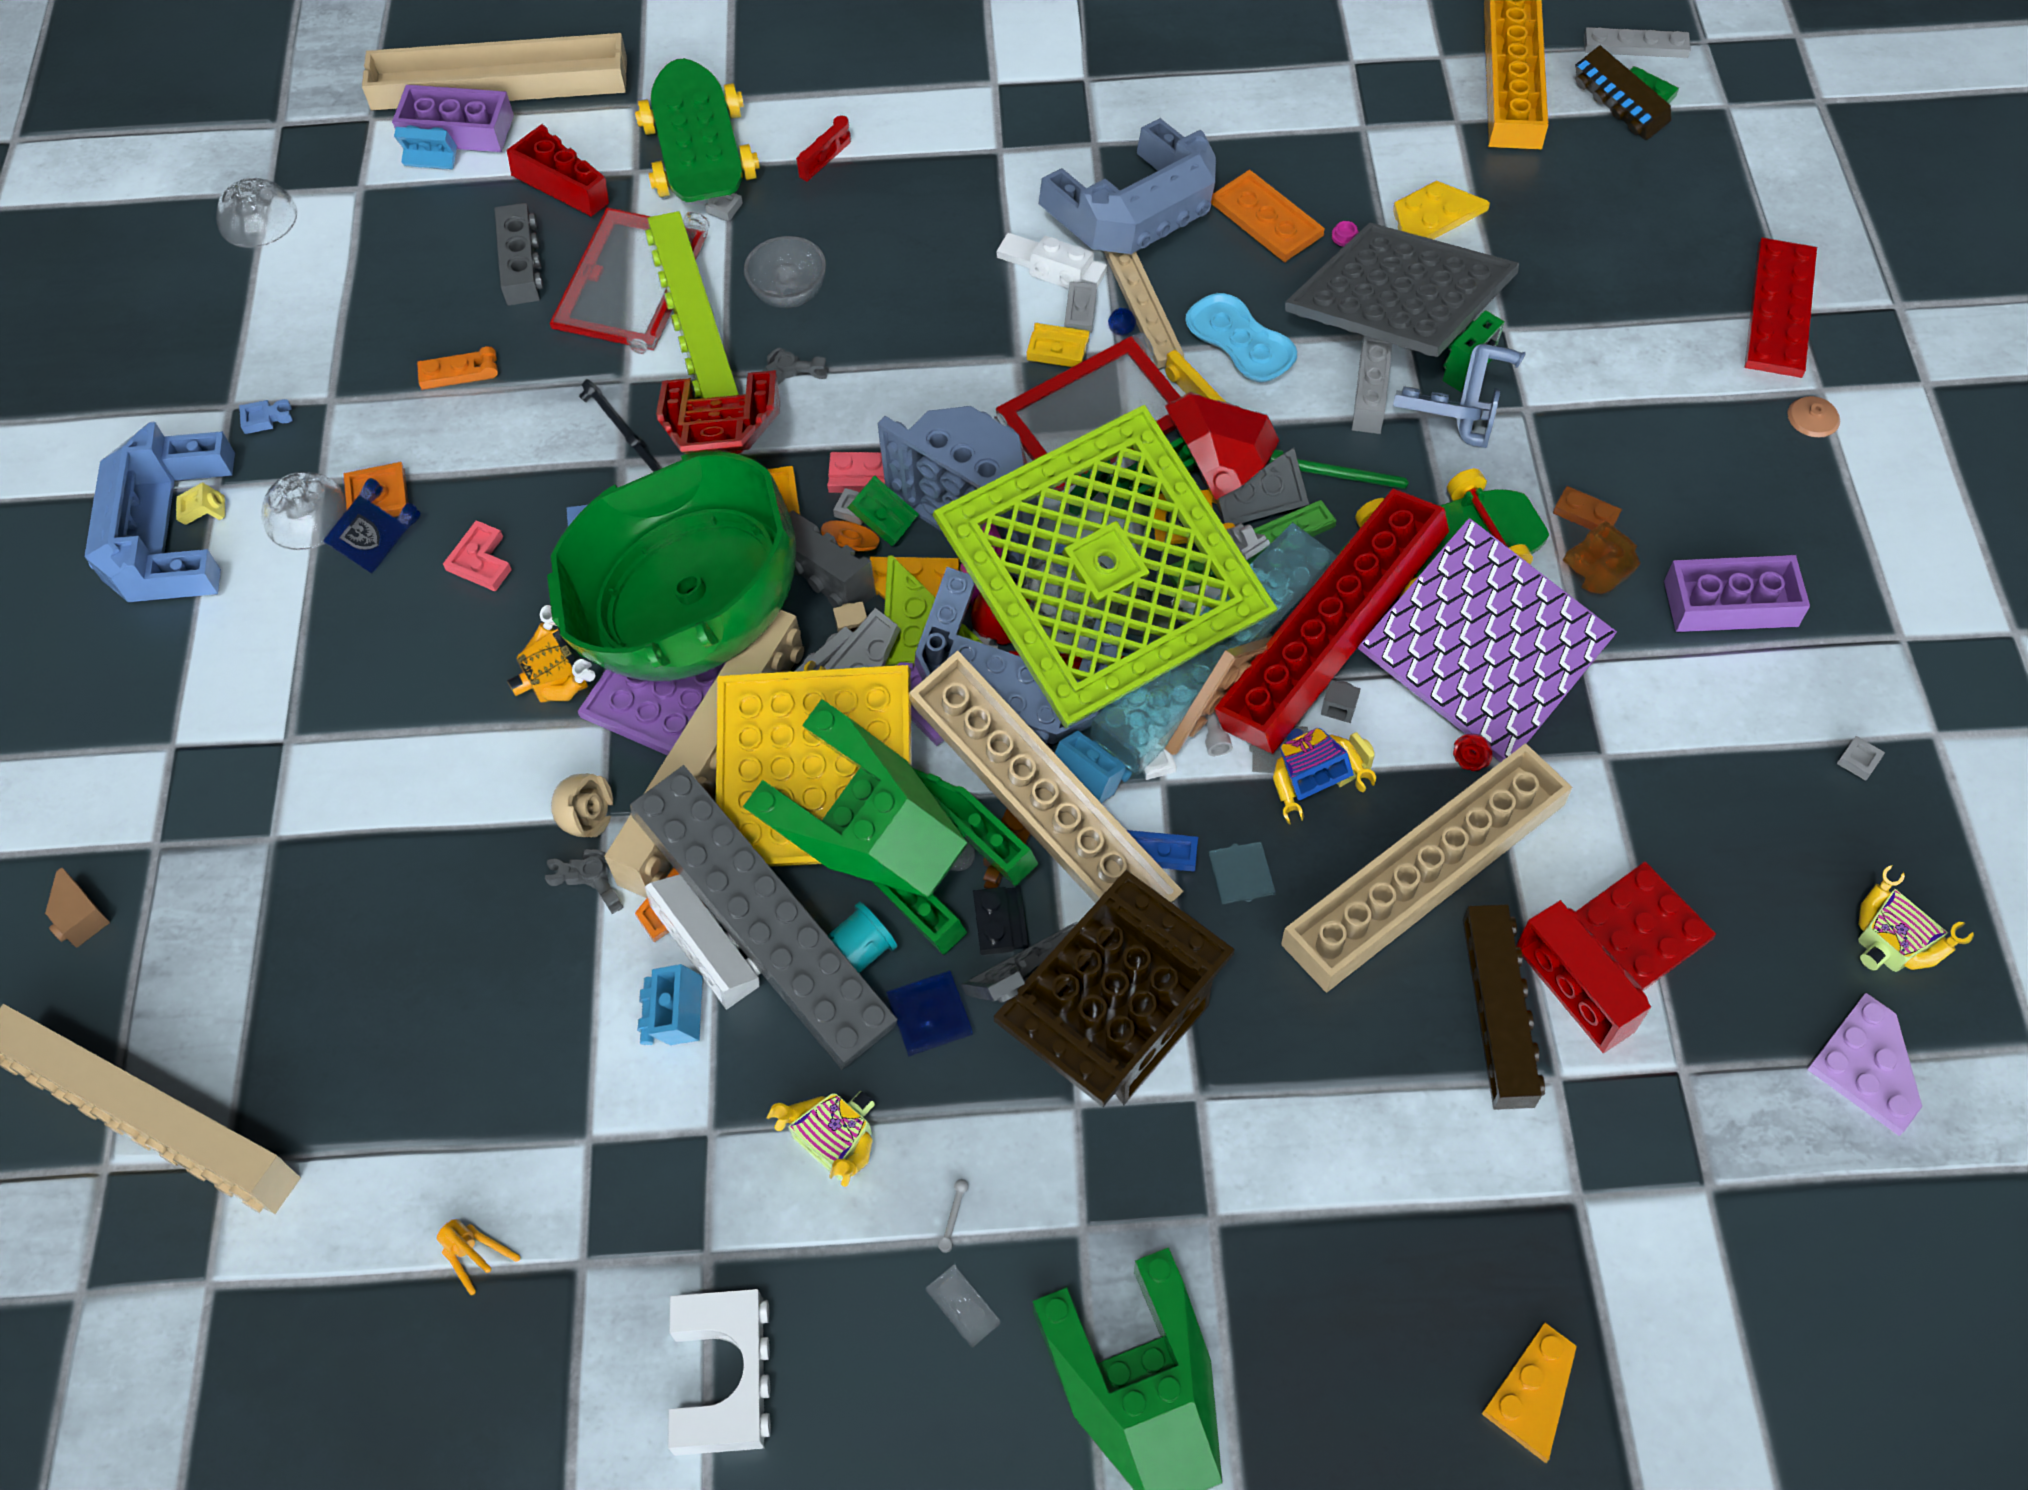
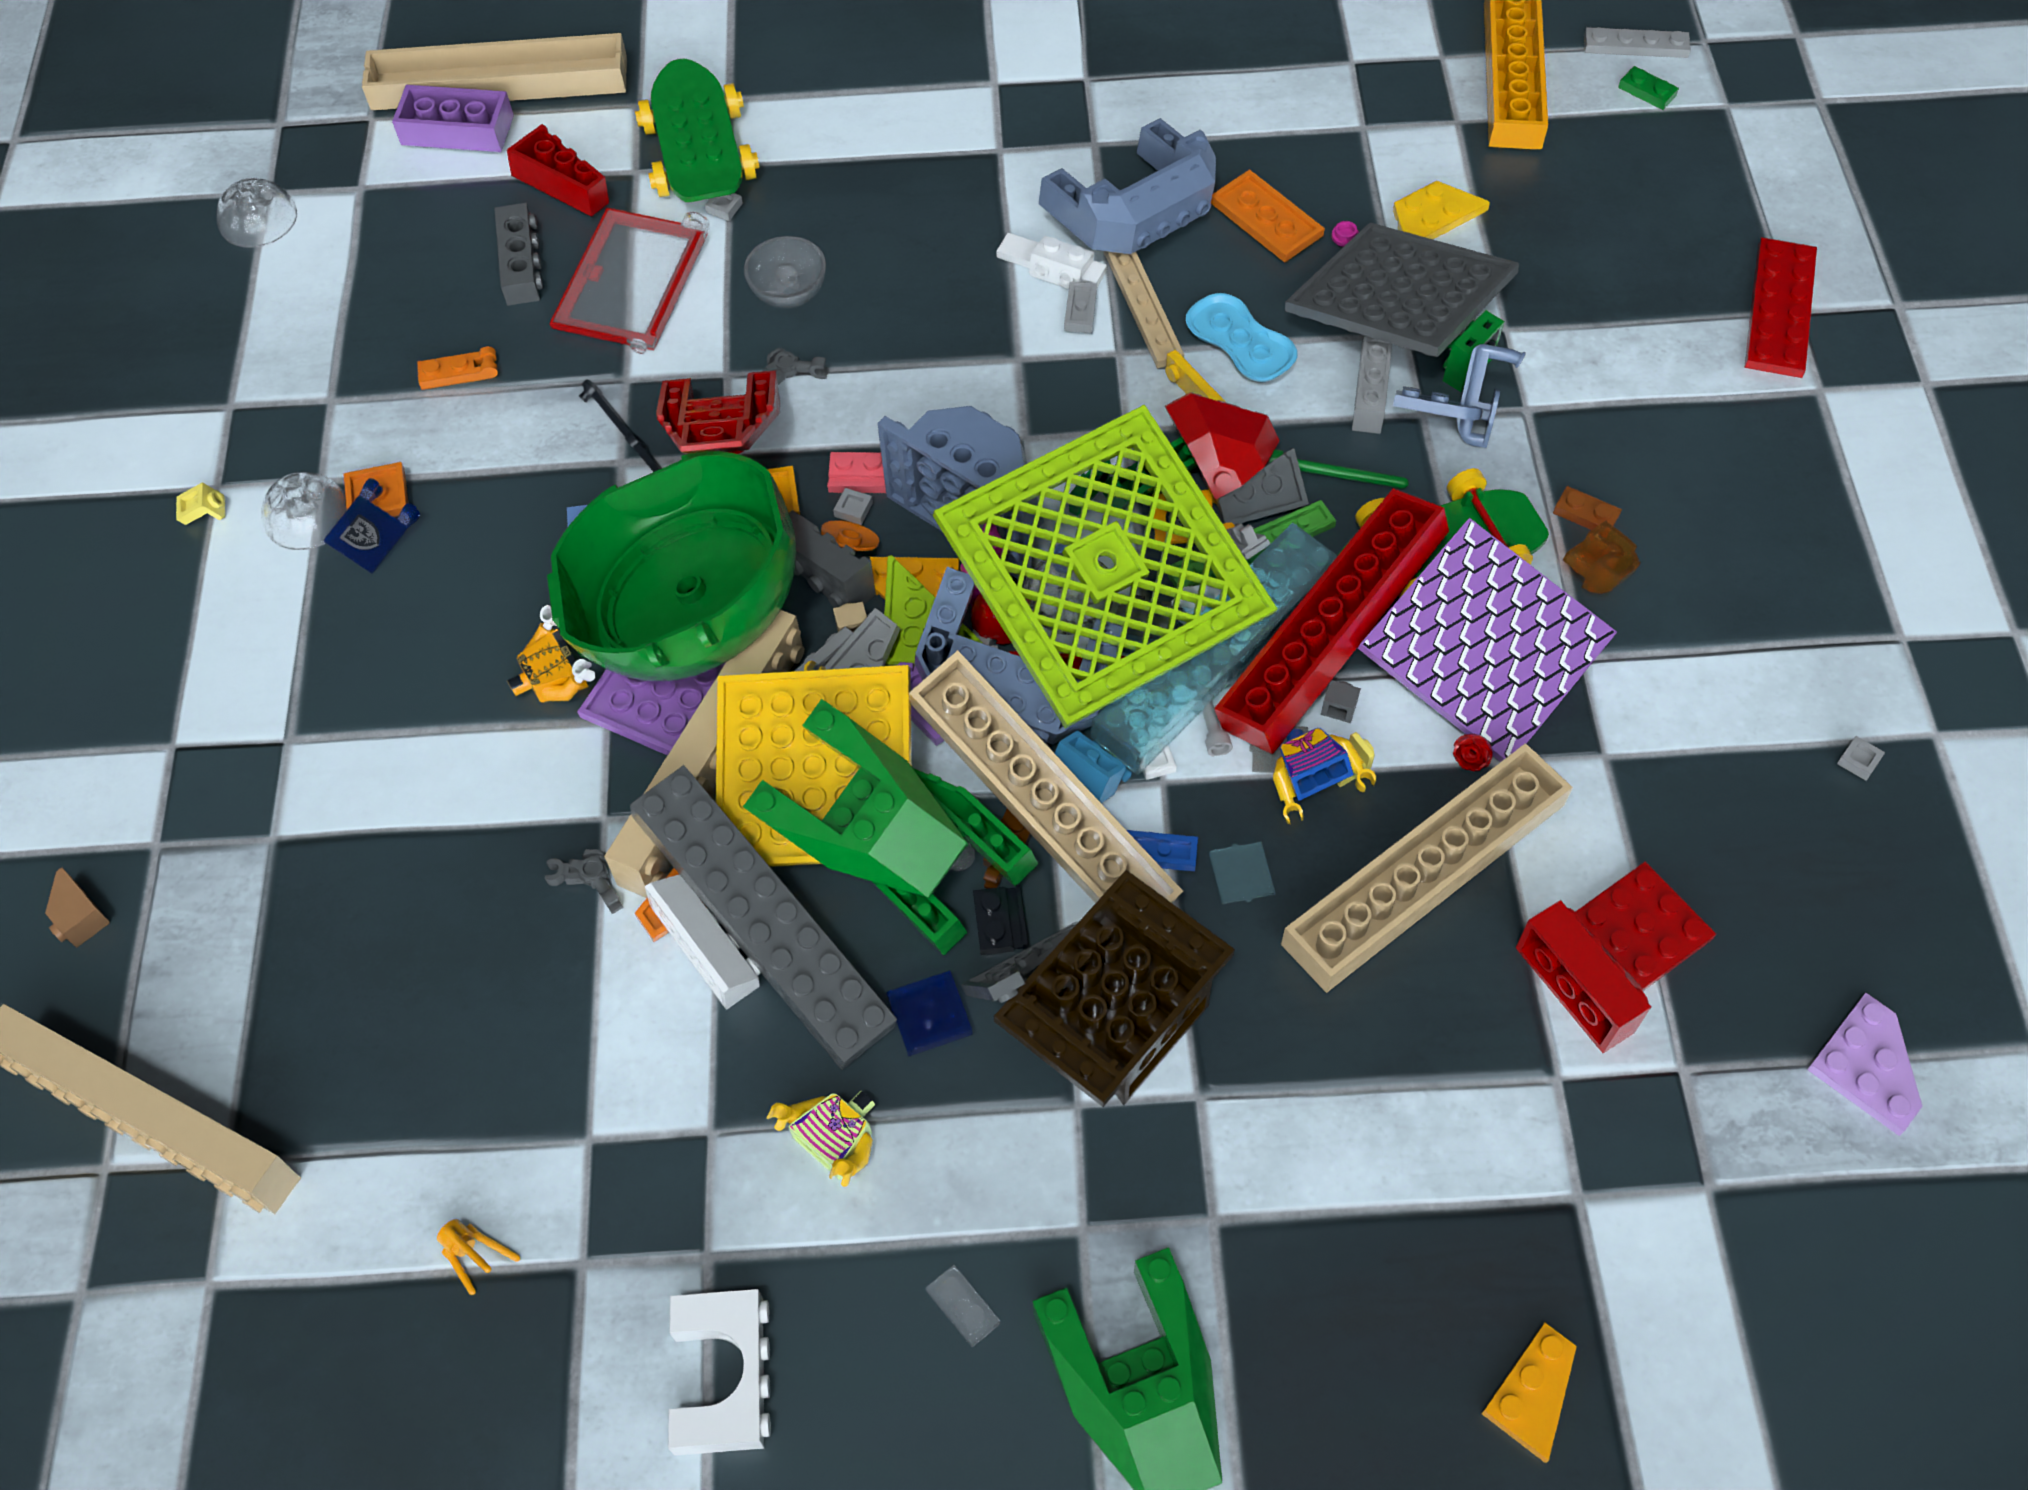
(134, 512): medium blue wedge -> none
(261, 415): medium blue plate -> none
(426, 147): dark azure bracket -> none
(474, 560): coral plate -> none
(581, 805): tan cylinder -> none
(671, 1006): dark azure brick -> none
(690, 307): lime brick -> none
(824, 148): red plate -> none
(862, 938): teal piece -> none
(883, 510): green plate -> none
(945, 1243): light grey hinge -> none
(1057, 345): yellow plate -> none
(1089, 398): clear door -> none
(1122, 321): clear blue plate -> none
(1224, 675): medium nougat tile -> none
(1502, 1007): dark brown brick -> none
(1622, 93): dark brown brick -> none
(1736, 593): medium lavender brick -> none
(1814, 416): nougat piece -> none
(1900, 932): torso -> none

